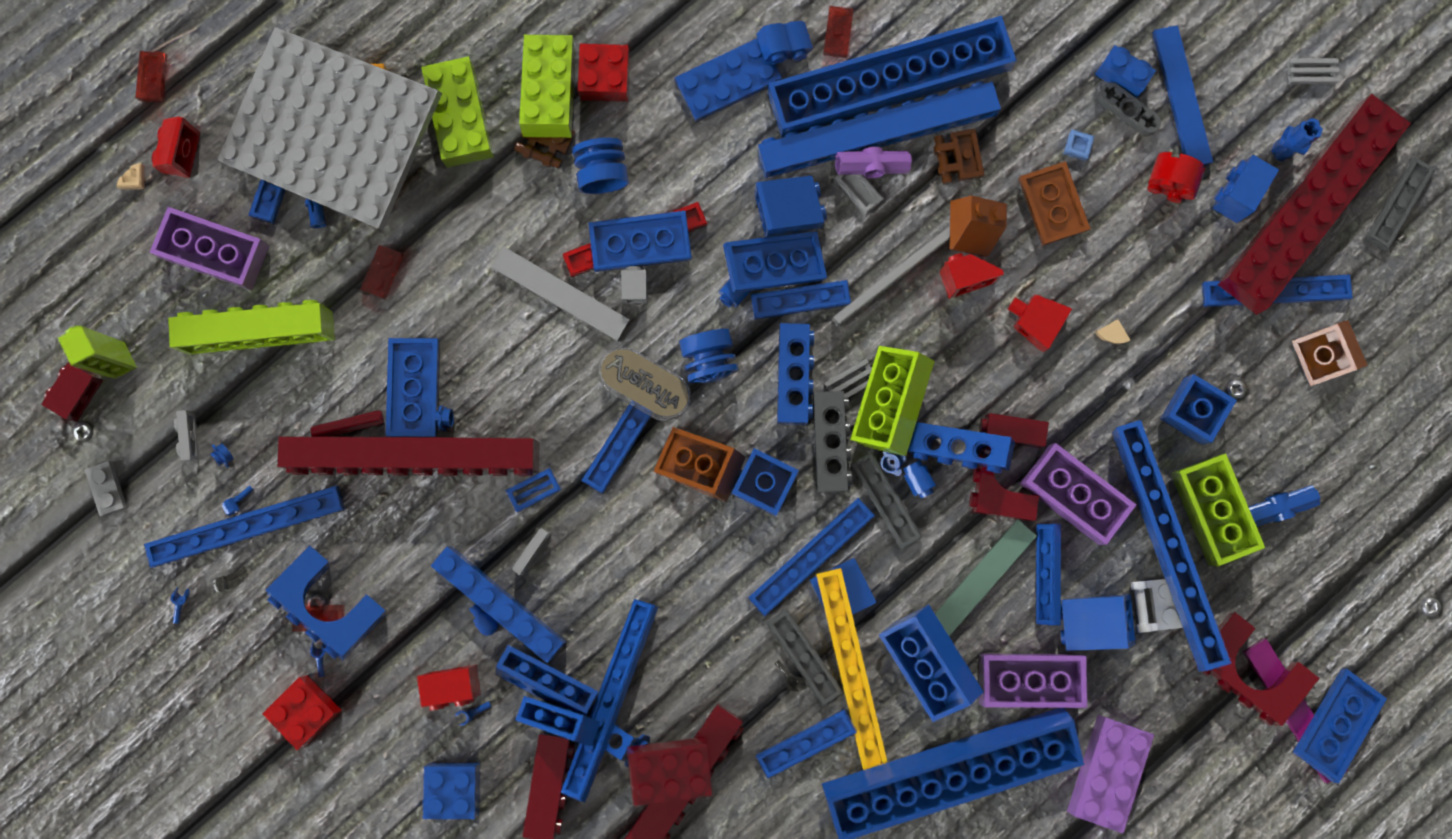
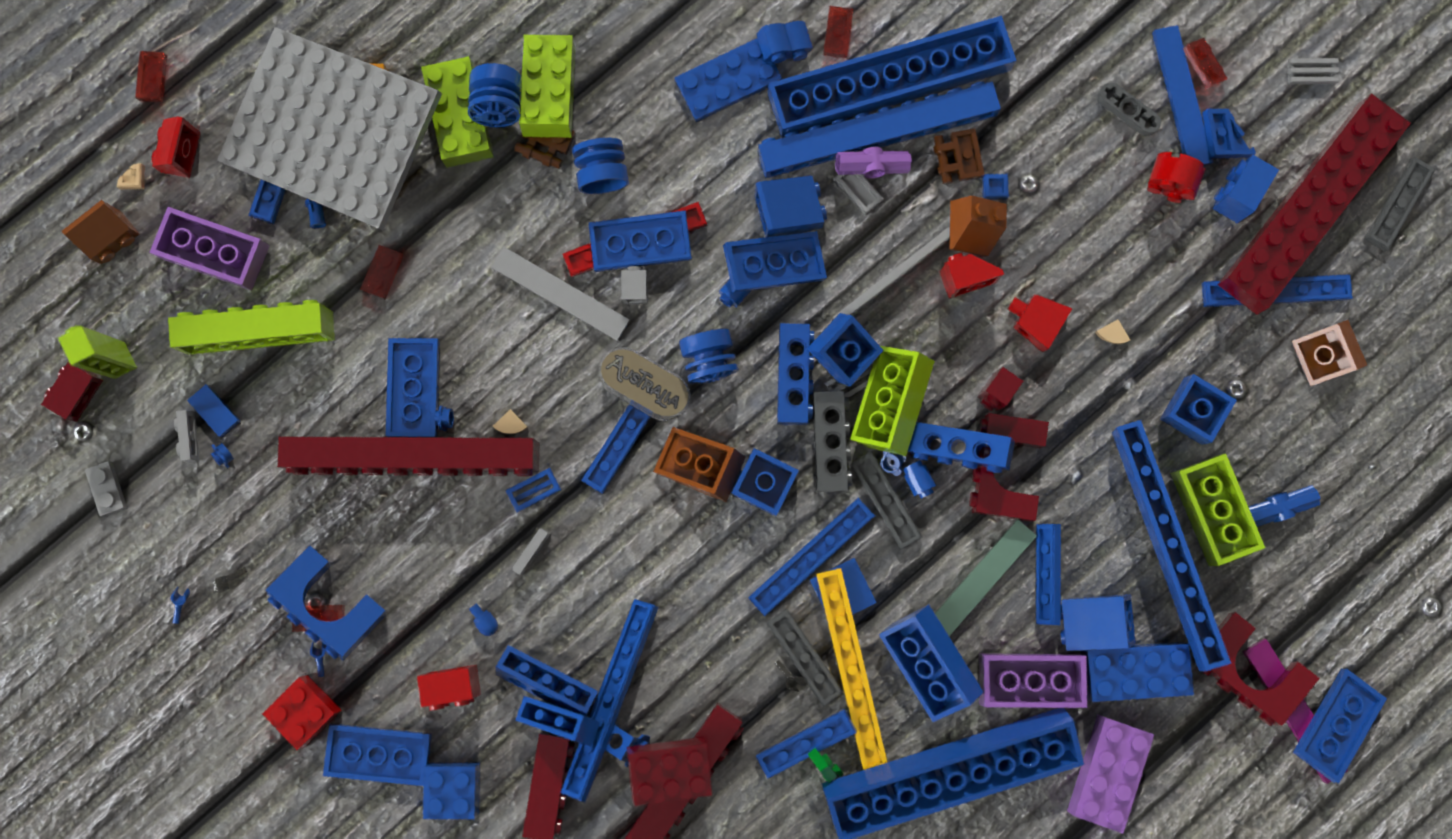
(101, 232): none -> dark orange slope
(213, 410): none -> blue tile
(230, 505): blue hand -> none
(244, 526): blue tile -> none
(348, 424): dark red axle -> none
(376, 754): none -> blue plate
(473, 712): blue hand -> none
(494, 95): none -> blue wheel
(498, 604): blue brick -> none
(510, 424): none -> tan tile
(604, 72): red brick -> none
(800, 299): blue tile -> none
(825, 765): none -> green plate
(845, 349): none -> blue brick
(995, 186): none -> blue tile
(999, 389): none -> dark red brick
(1054, 203): dark orange plate -> none
(1078, 145): medium blue tile -> none
(1078, 494): medium lavender brick -> none
(1125, 71): blue brick -> none
(1139, 672): none -> blue brick
(1163, 607): white plate -> none
(1205, 63): none -> clear red plate
(1224, 135): none -> blue wing
(1297, 139): blue piece -> none

